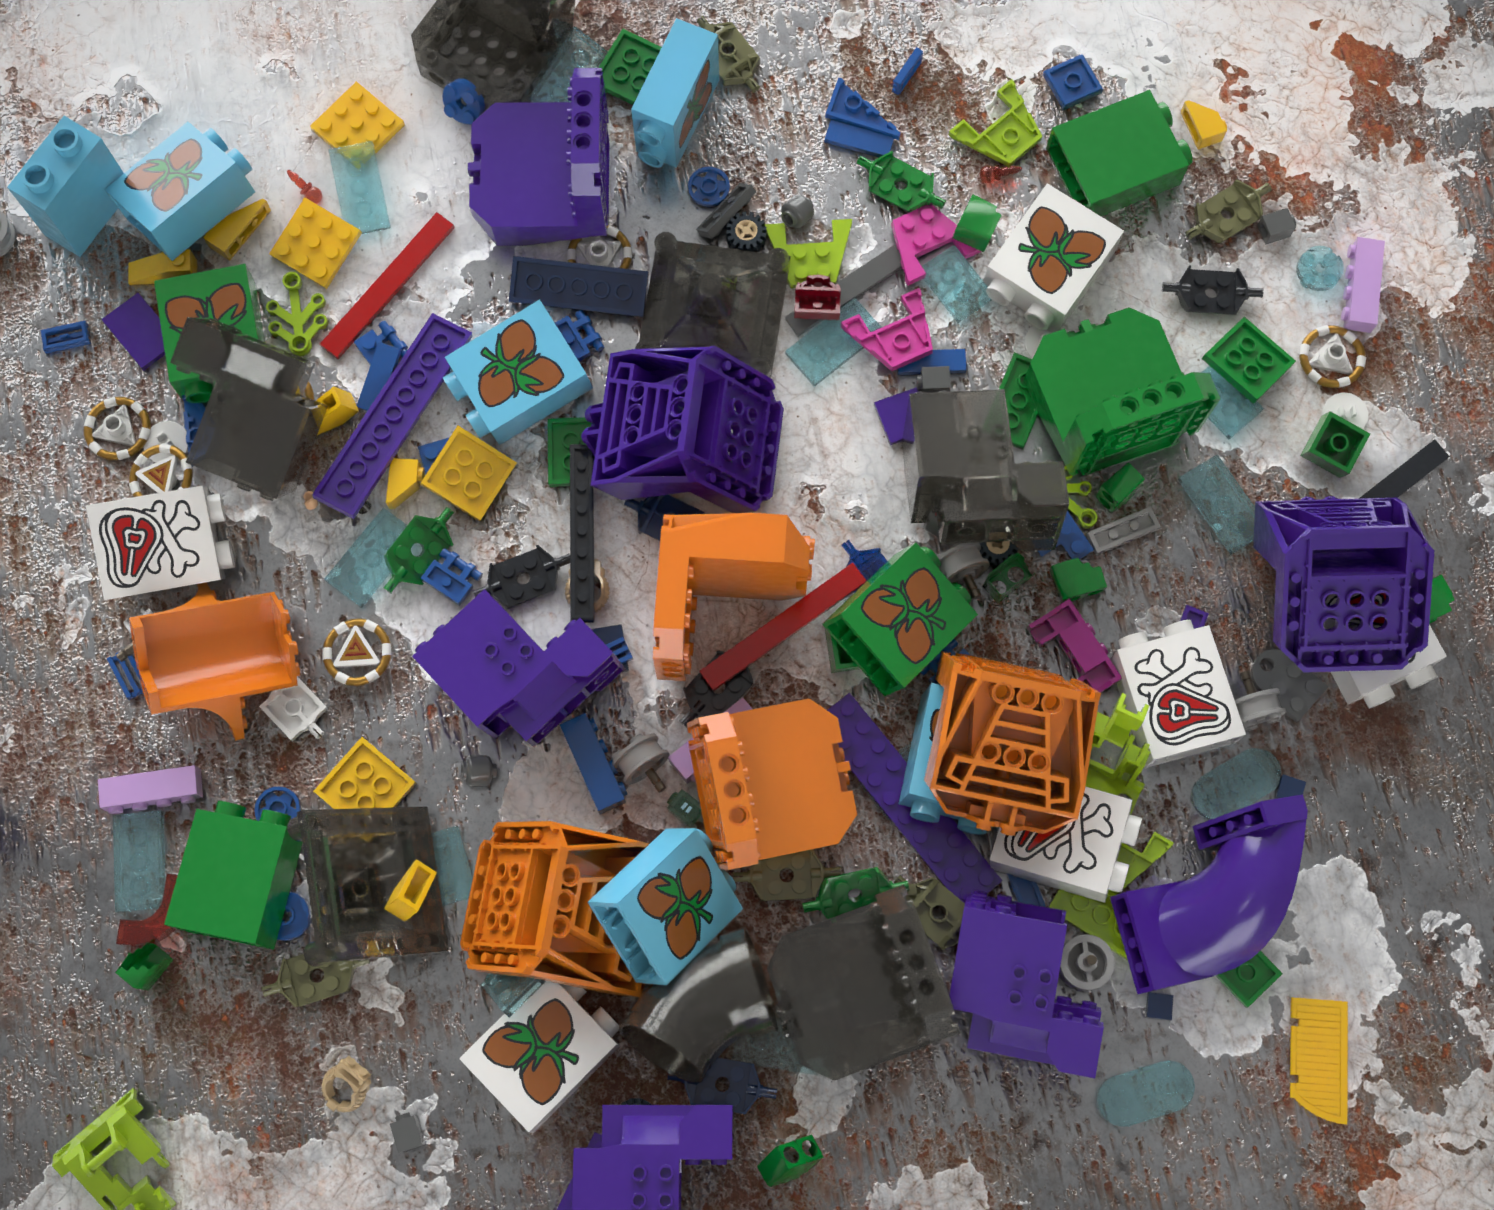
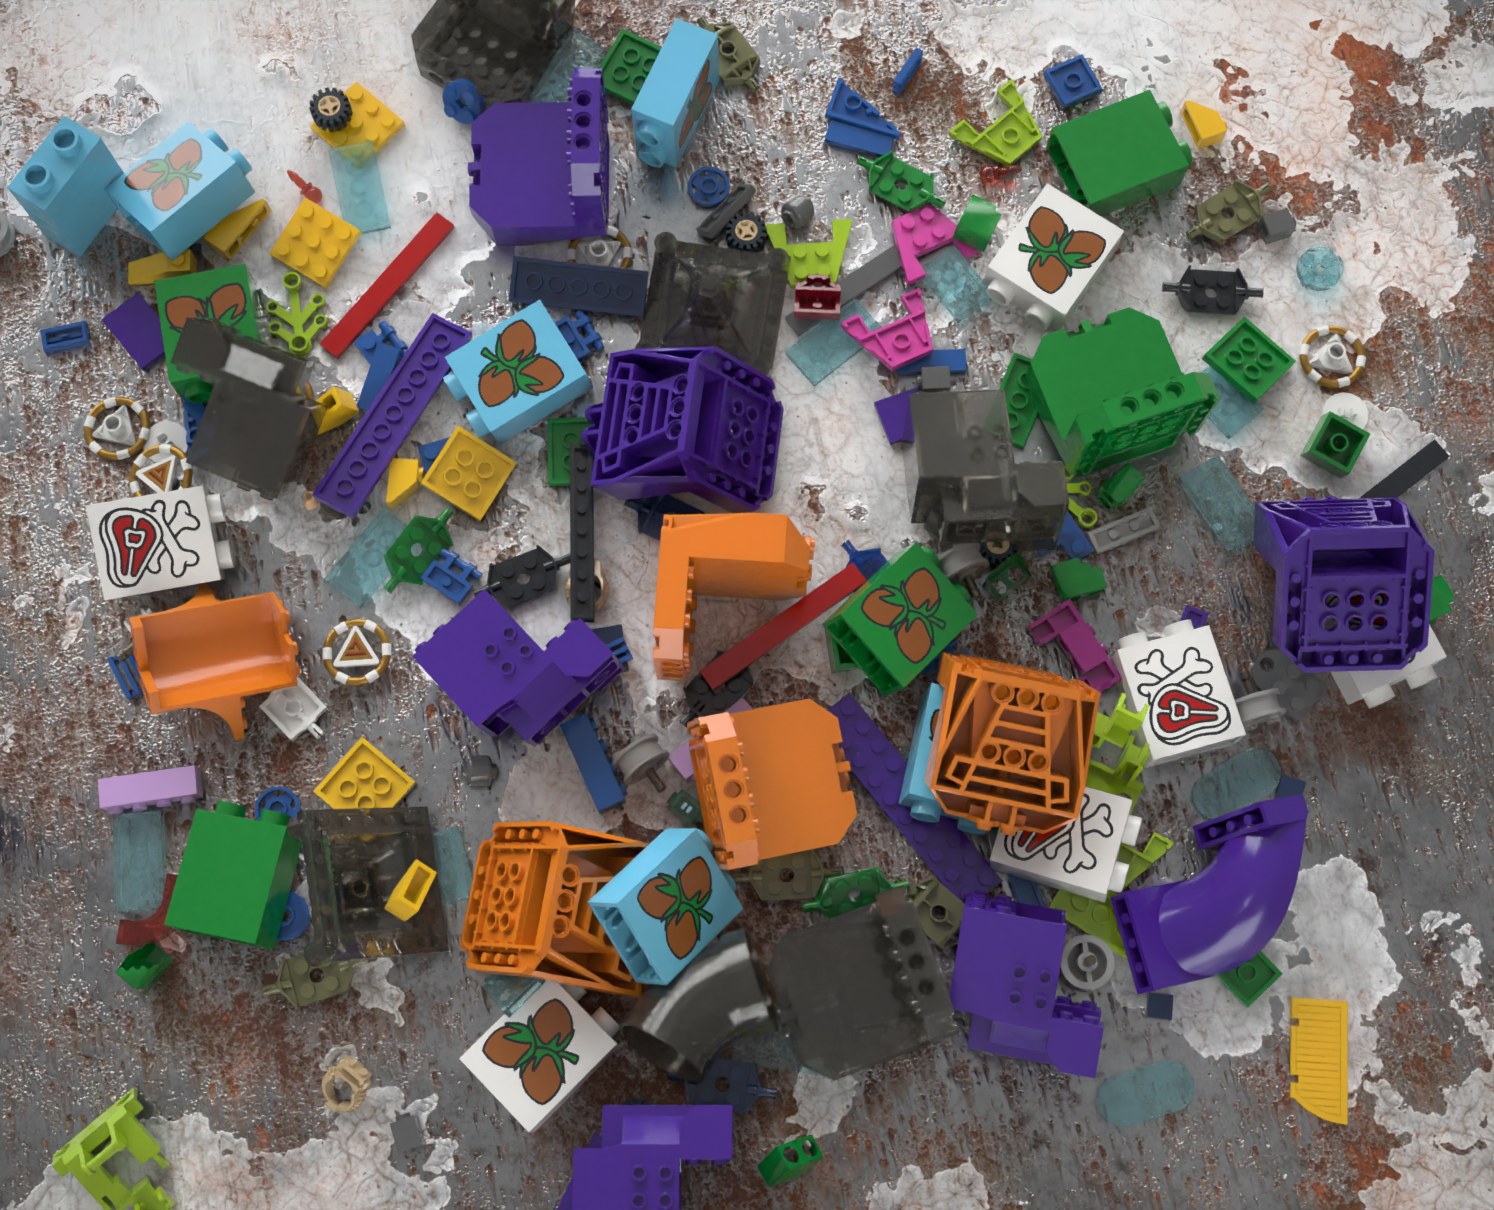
(323, 107): none -> black wheel
(1364, 284): lavender brick -> none

